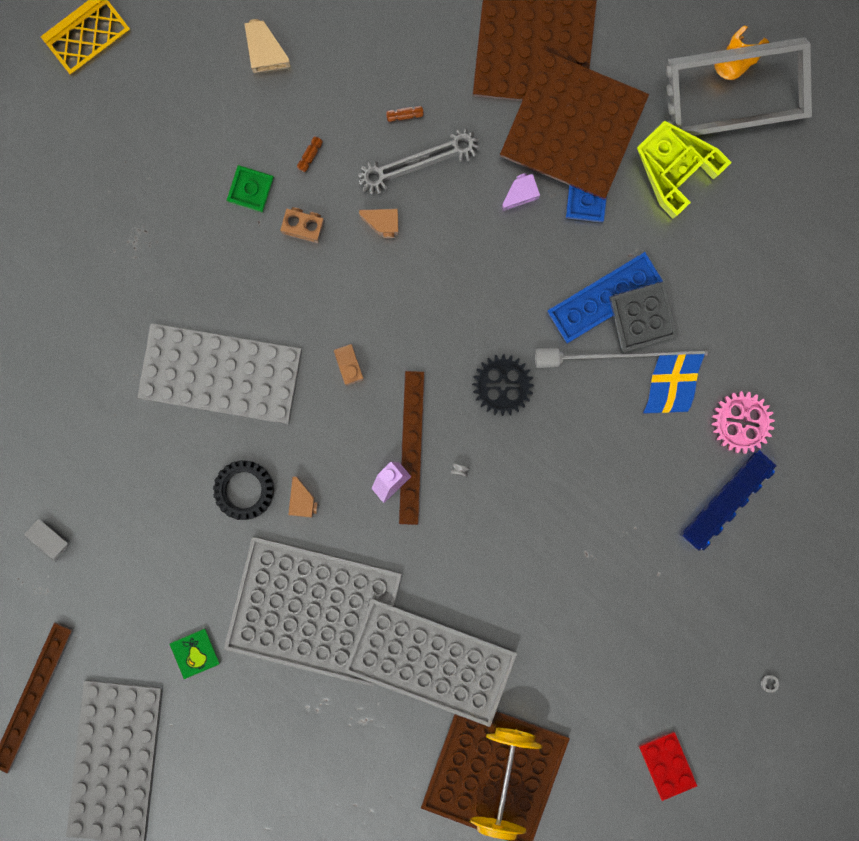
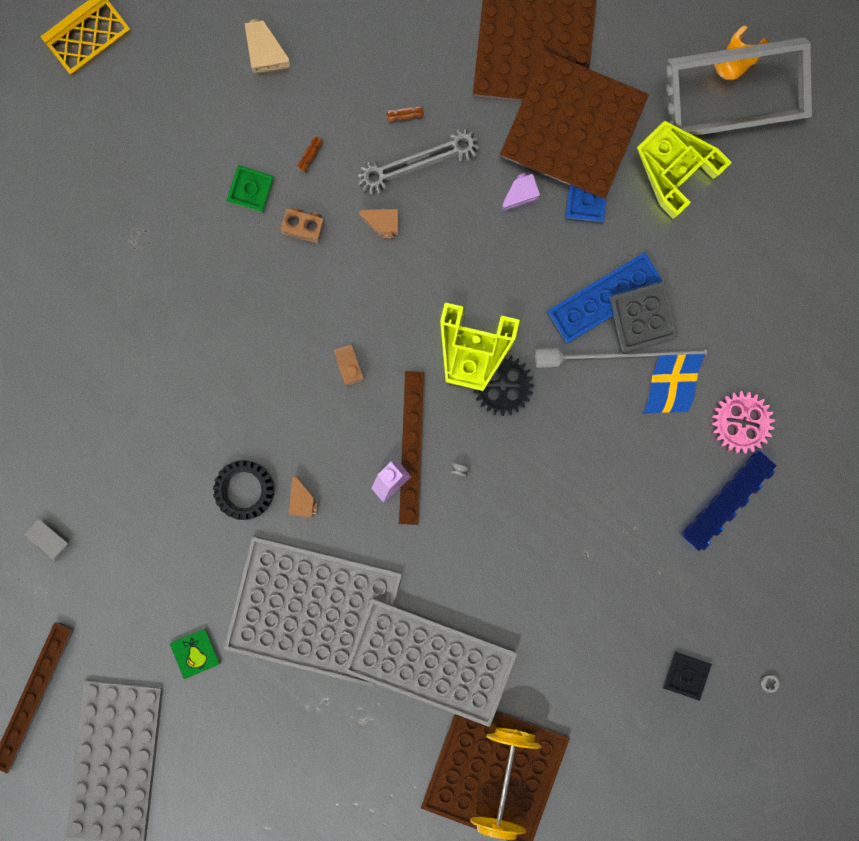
(219, 373): light grey plate -> none
(472, 354): none -> neon yellow wedge
(667, 766): red plate -> none
(687, 676): none -> black tile

